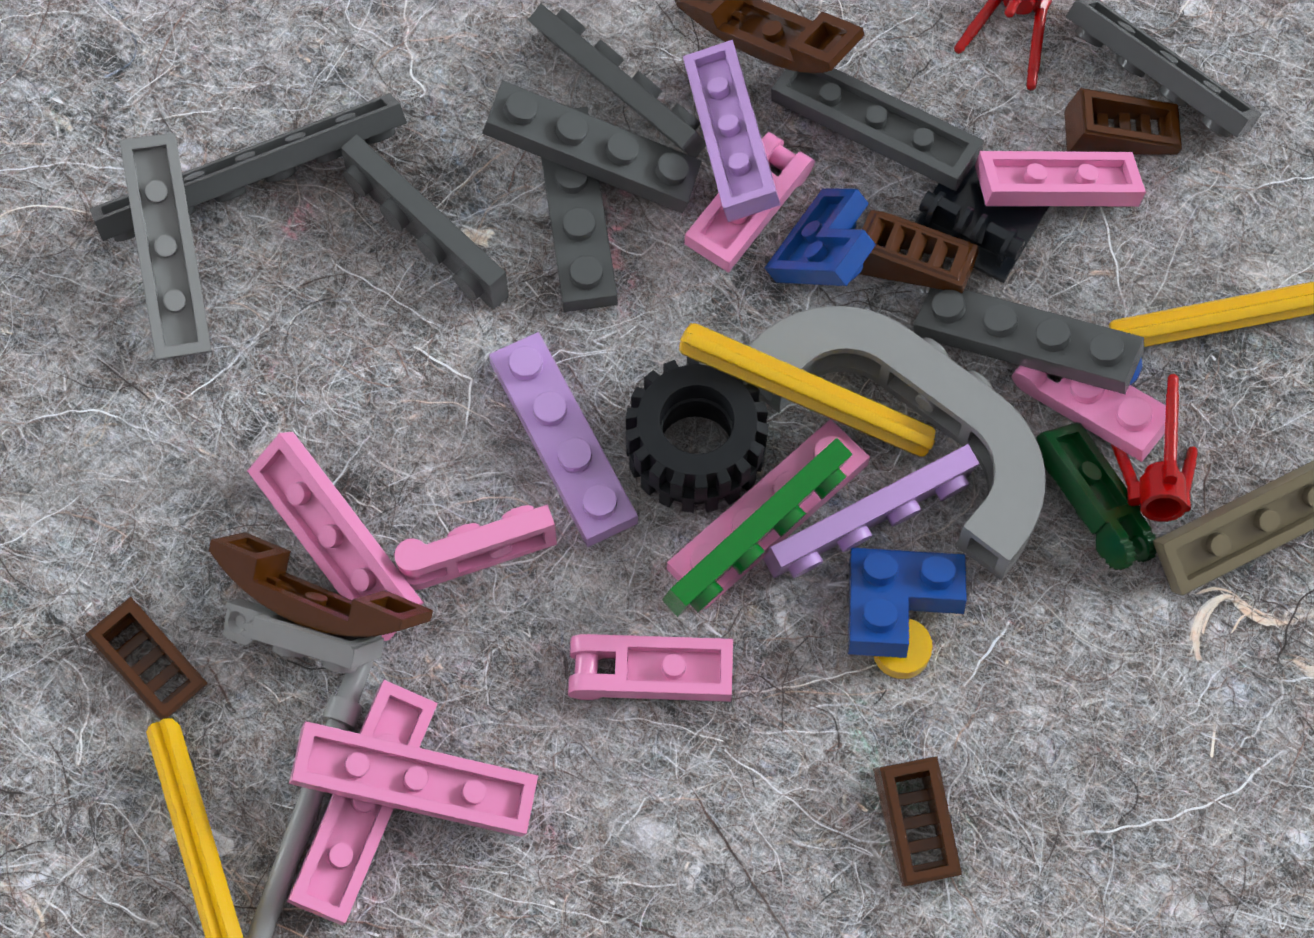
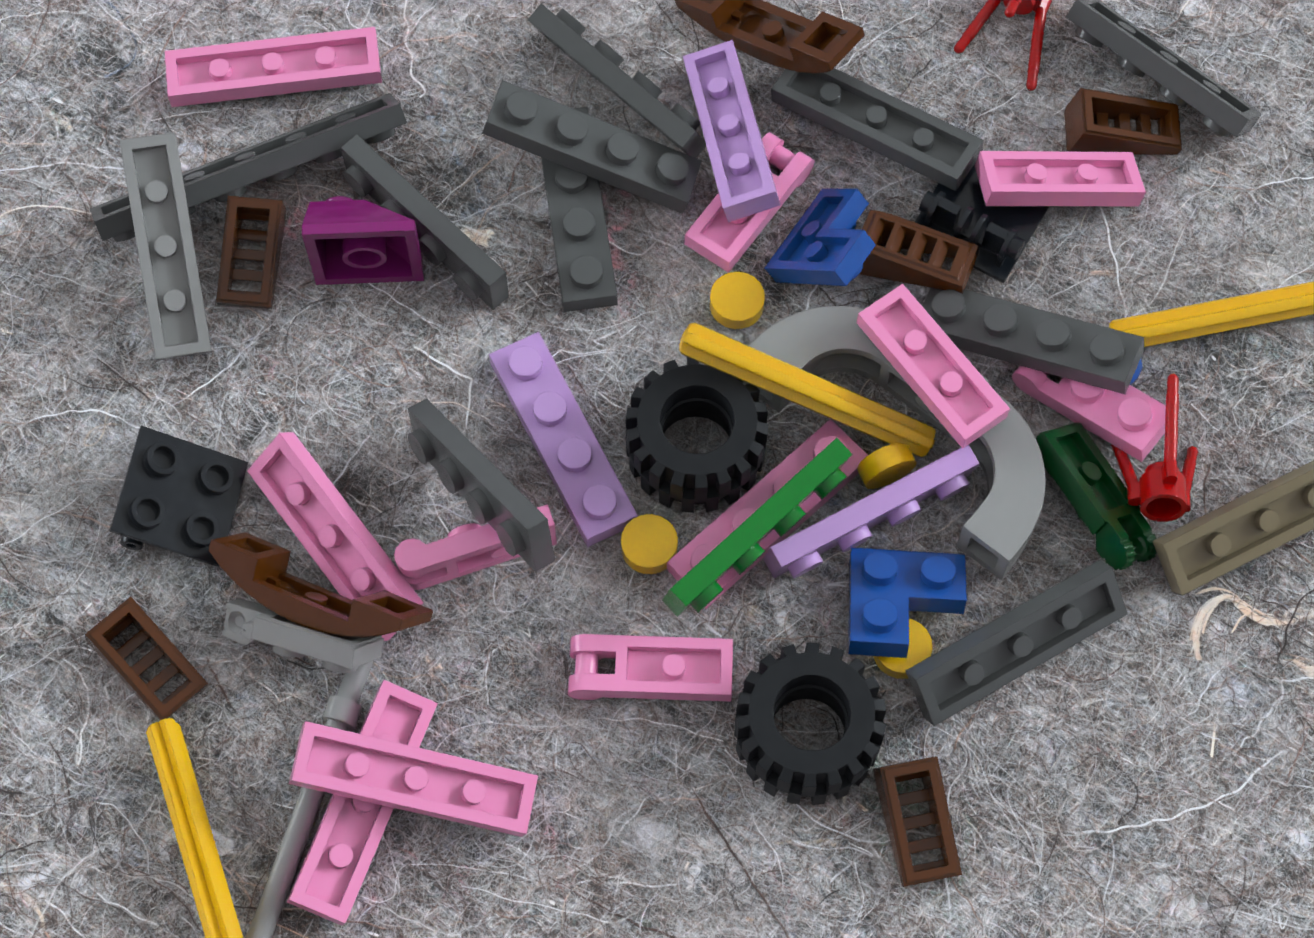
(177, 496): none -> black hinge
(250, 210): none -> reddish brown slope
(272, 66): none -> bright pink plate
(360, 243): none -> magenta slope
(486, 490): none -> dark grey plate
(649, 543): none -> yellow tile
(737, 300): none -> yellow tile
(816, 678): none -> black tyre
(886, 465): none -> yellow tile
(932, 365): none -> bright pink plate
(1016, 642): none -> dark grey plate

